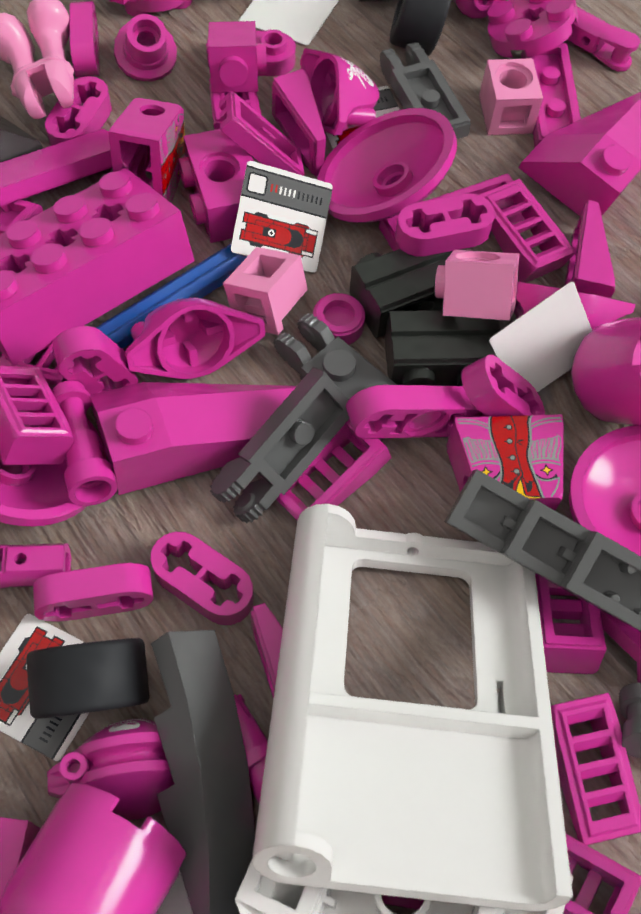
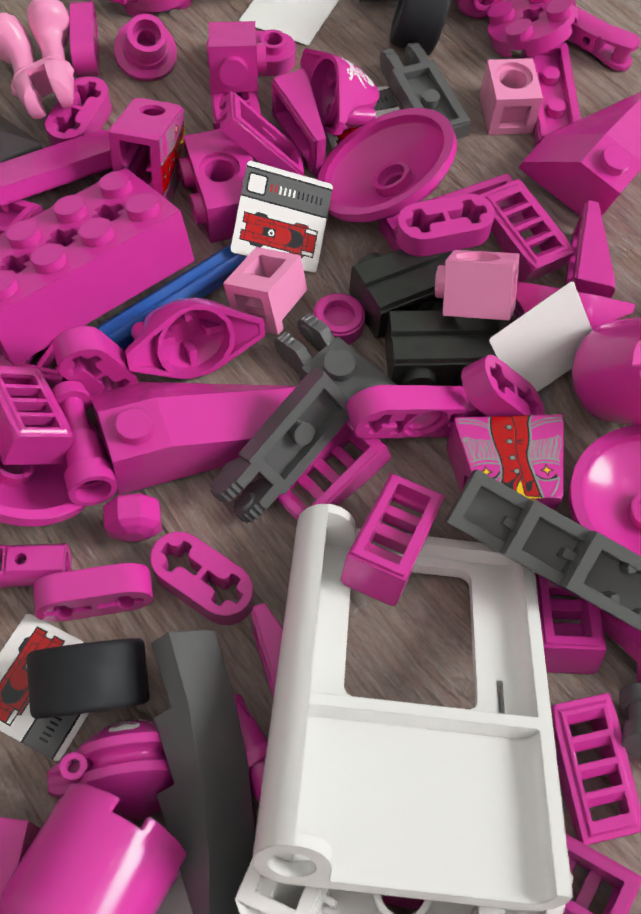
(132, 517): none -> dark pink tile
(377, 570): none -> dark pink slope

